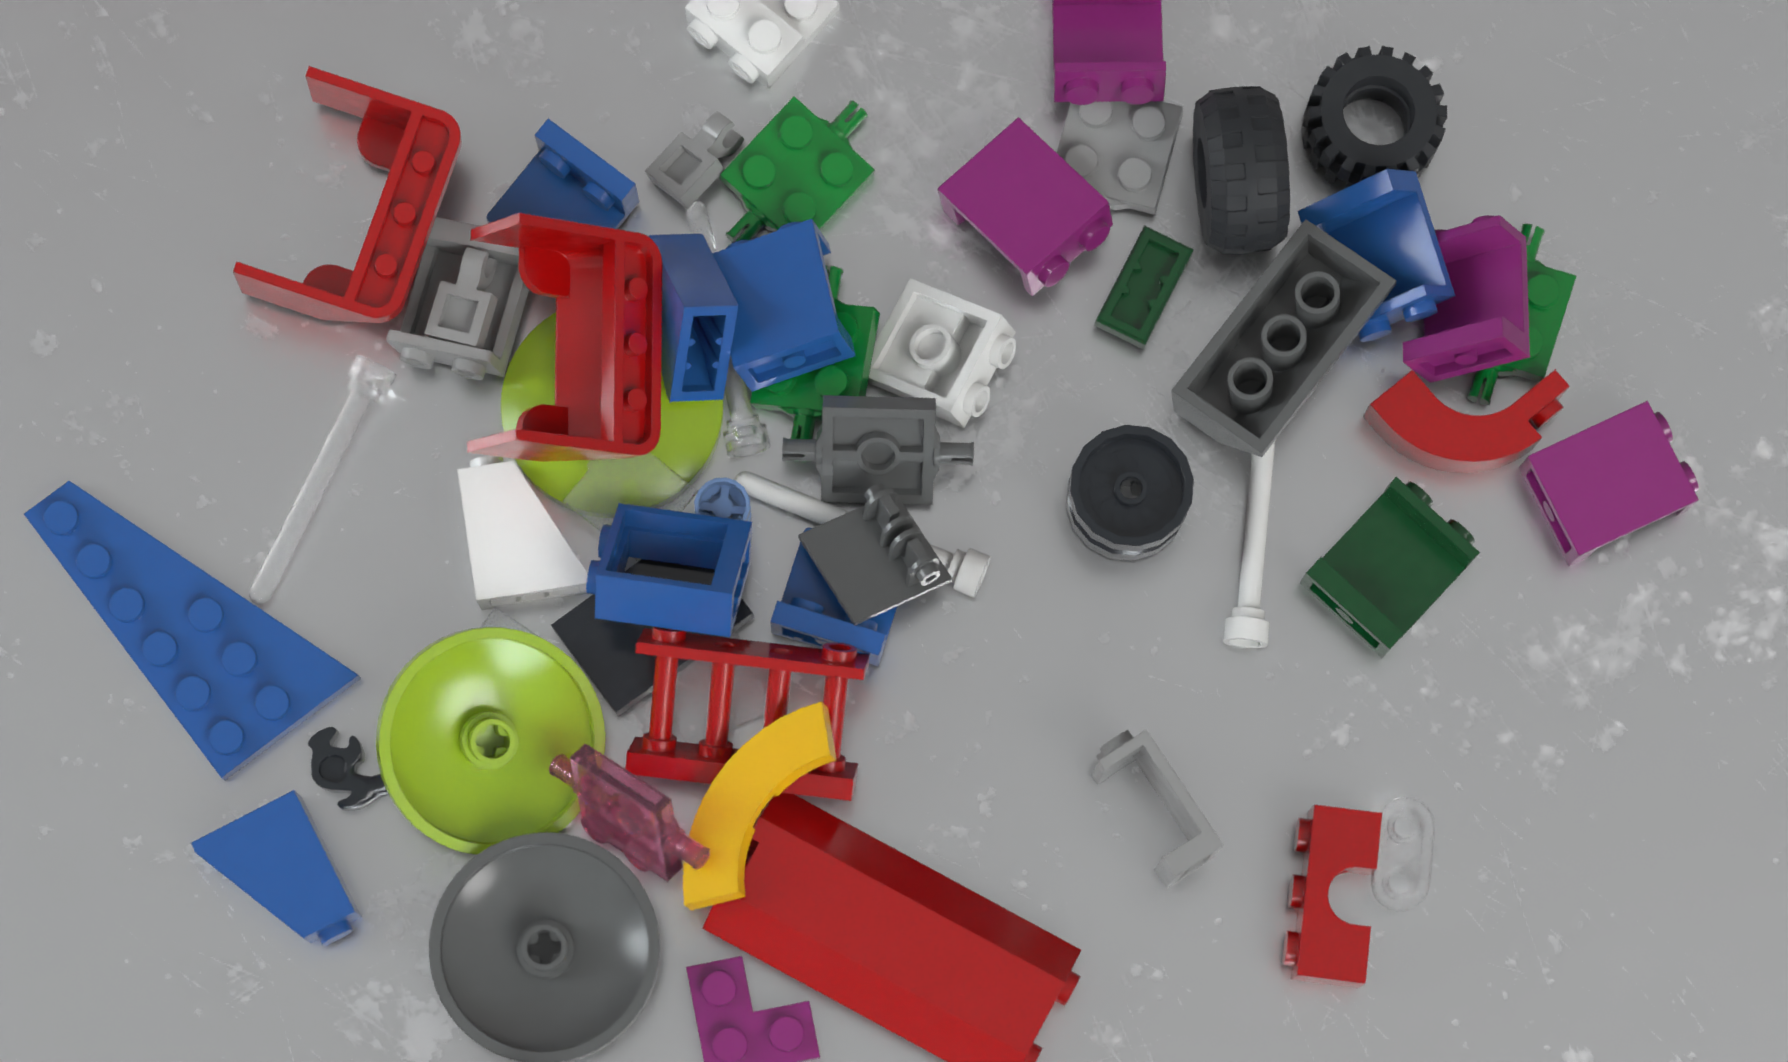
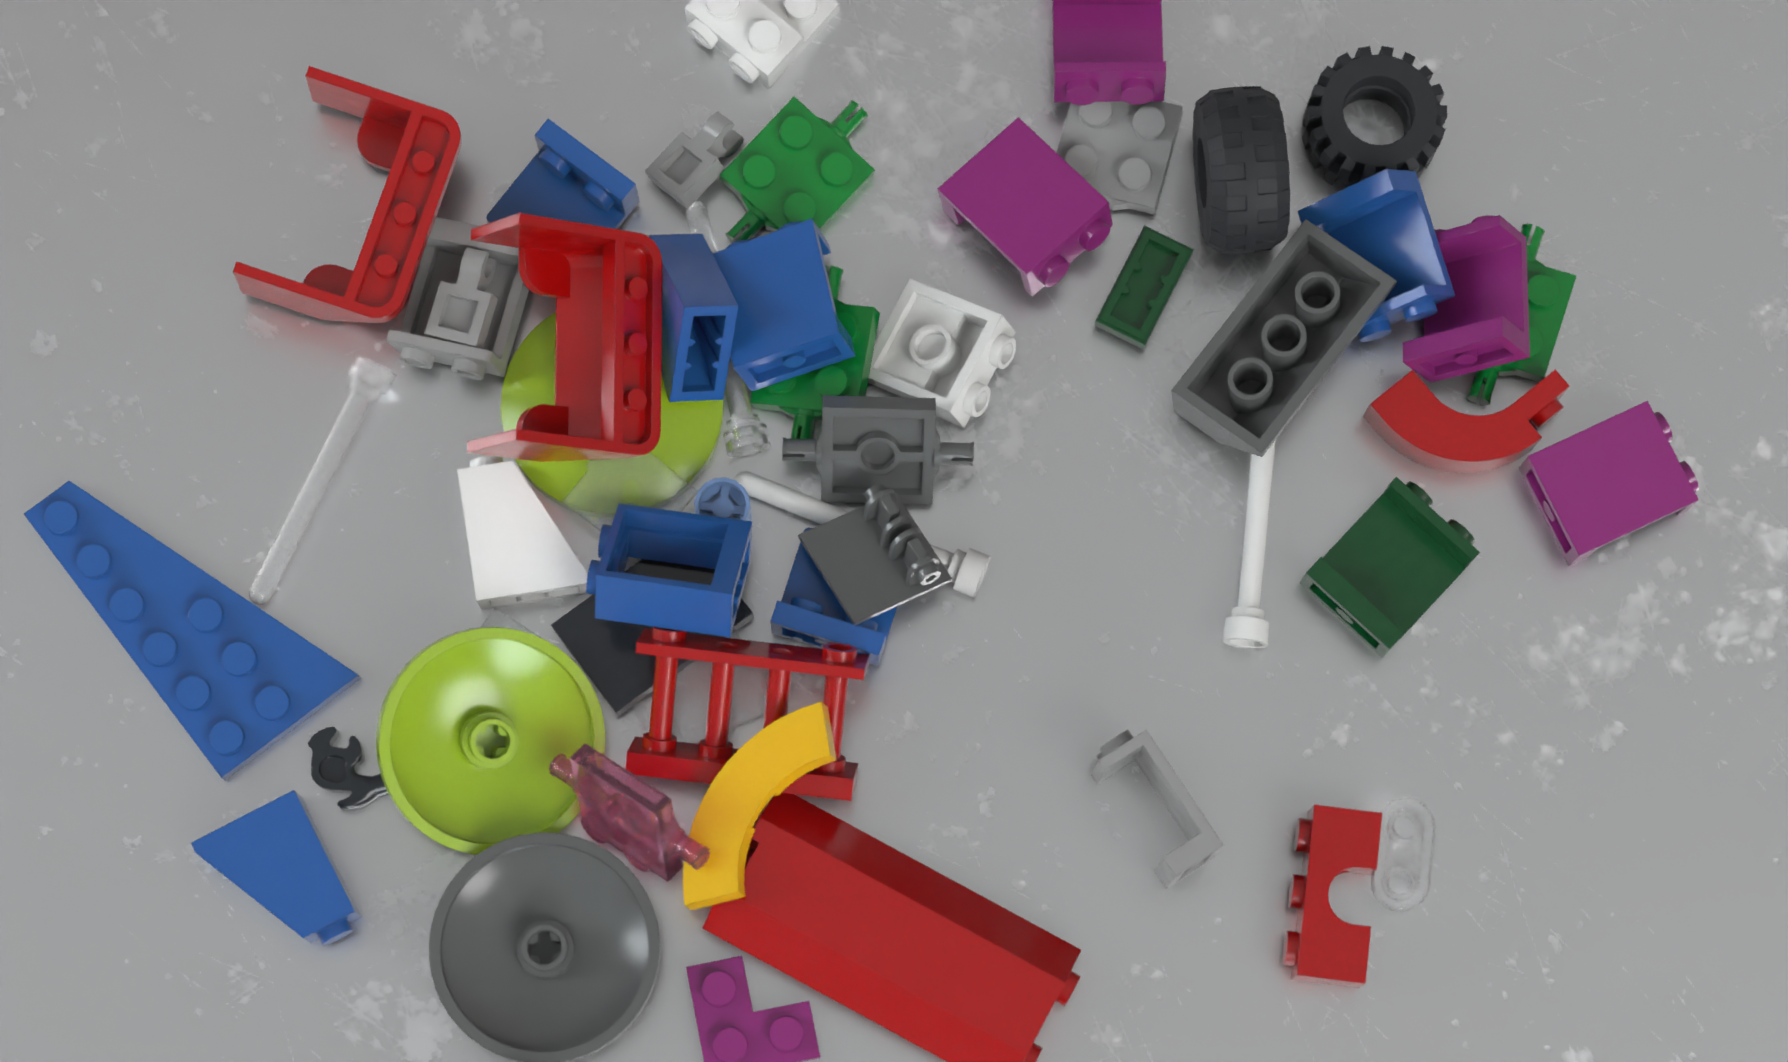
(1153, 471): black wheel -> none

